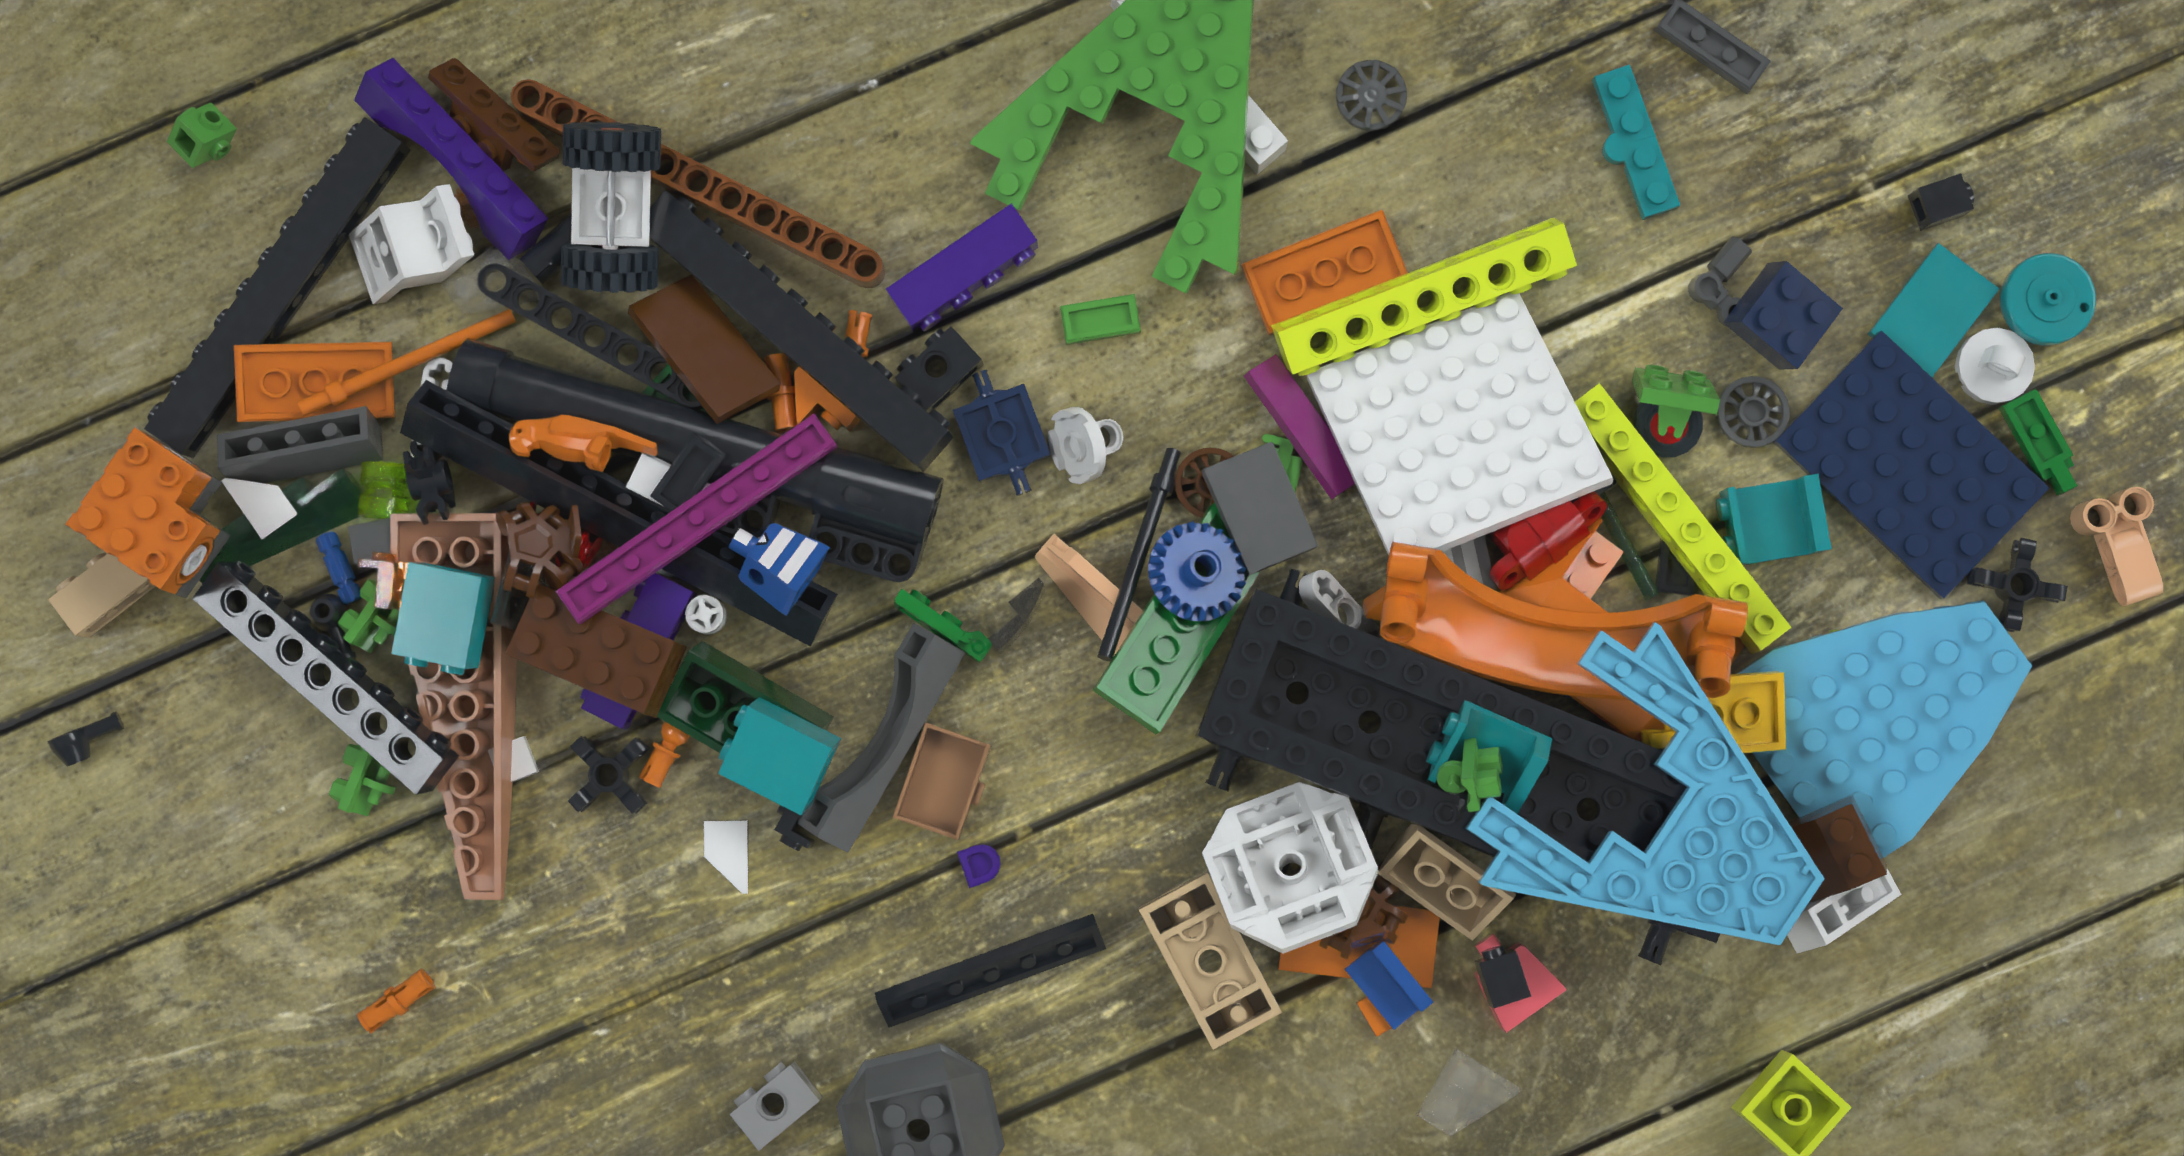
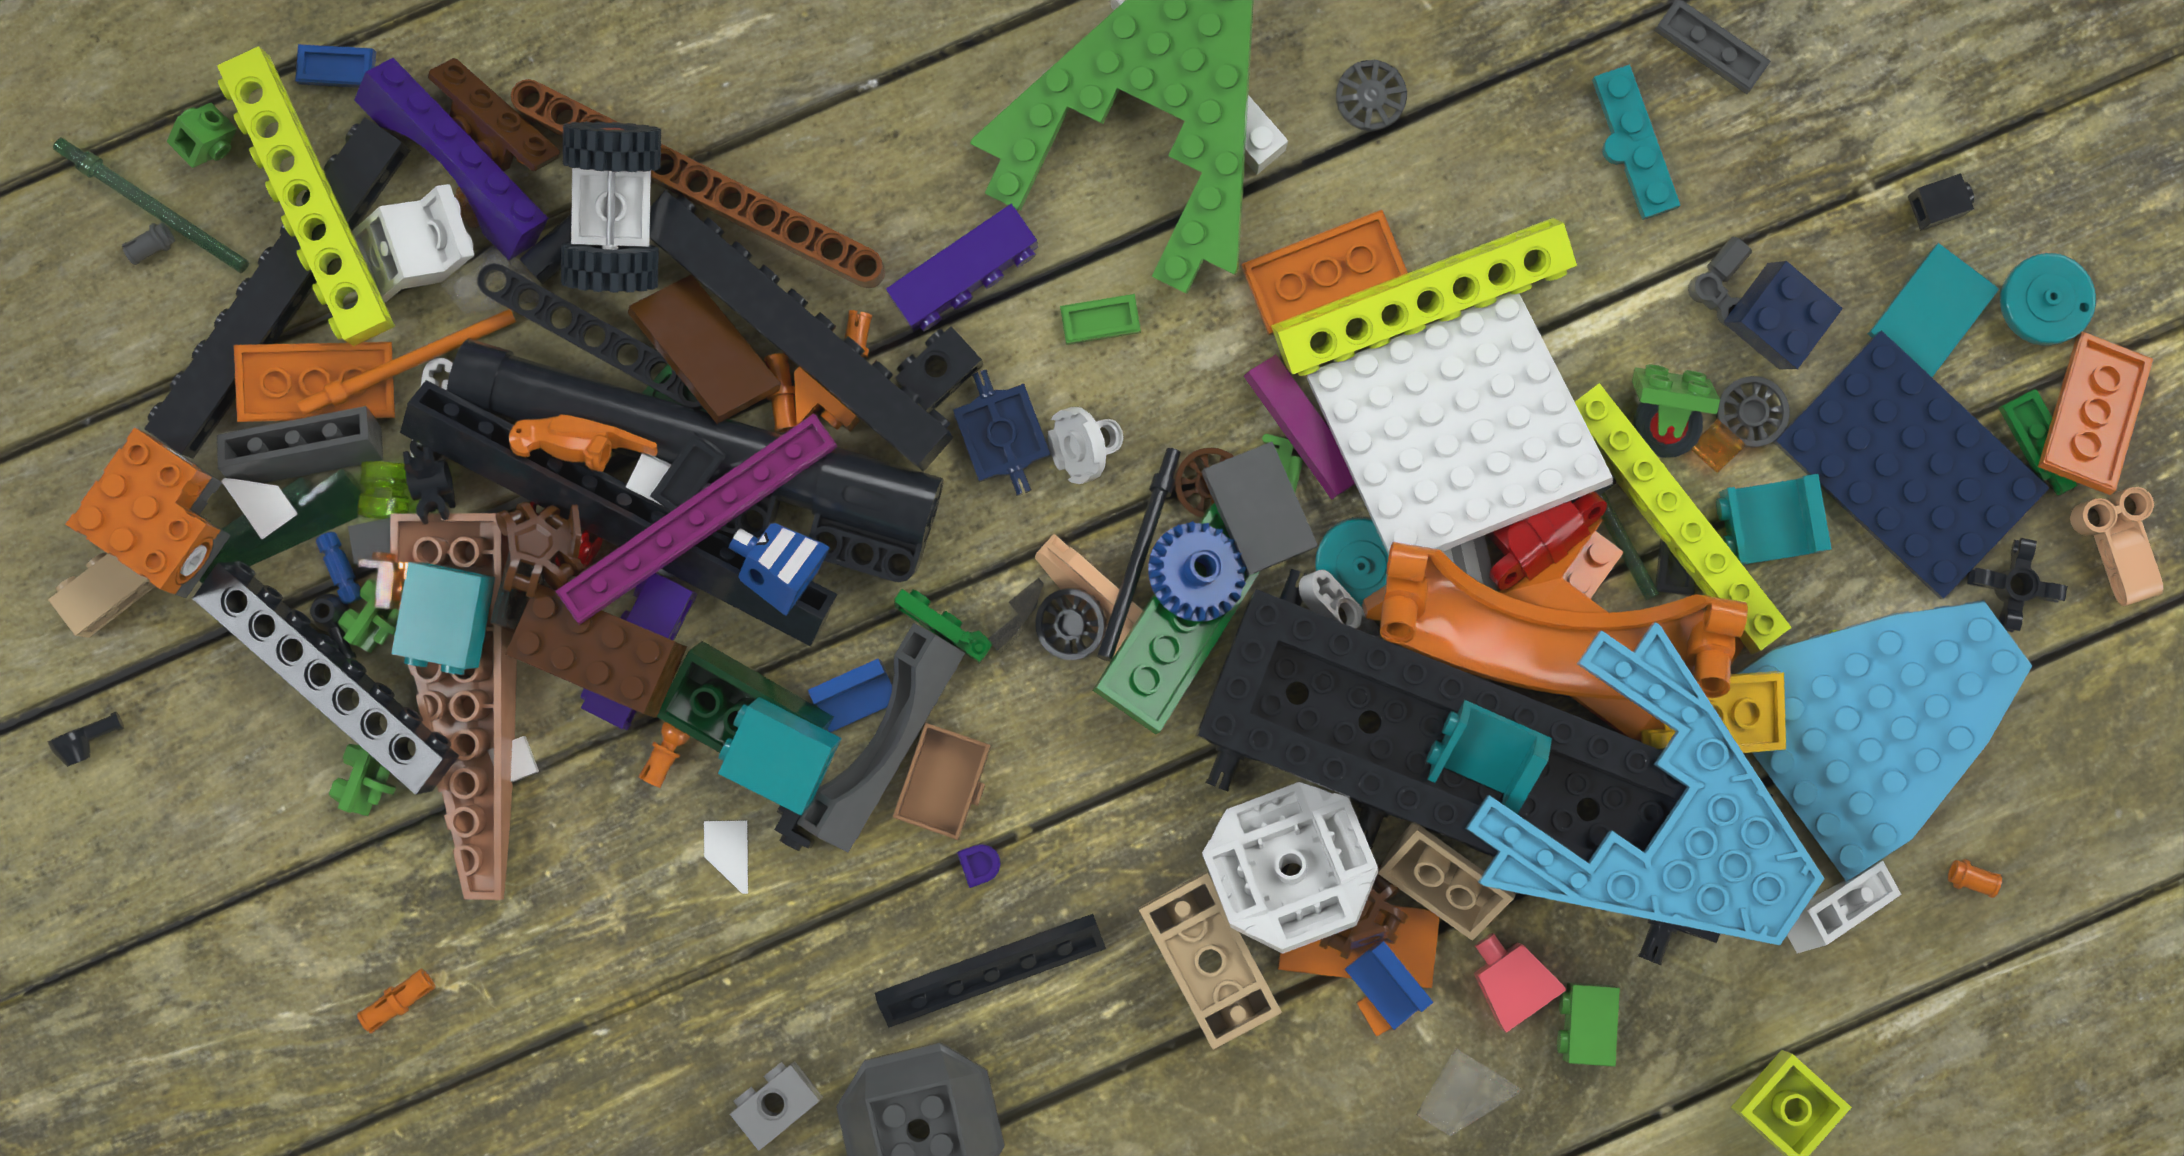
(92, 165): none -> clear green bar
(148, 243): none -> dark grey pin
(257, 71): none -> neon yellow brick
(333, 65): none -> blue tile
(596, 761): black pin -> none
(697, 610): white wheel -> none
(854, 694): none -> blue panel
(1070, 623): none -> black wheel
(1354, 557): none -> teal wheel
(1475, 773): bright green hips -> none
(1502, 976): black brick -> none
(1589, 1024): none -> bright green brick
(1718, 445): none -> clear orange plate
(1840, 847): reddish brown slope -> none
(1974, 878): none -> orange pin
(1995, 366): white tile -> none
(2095, 413): none -> orange tile

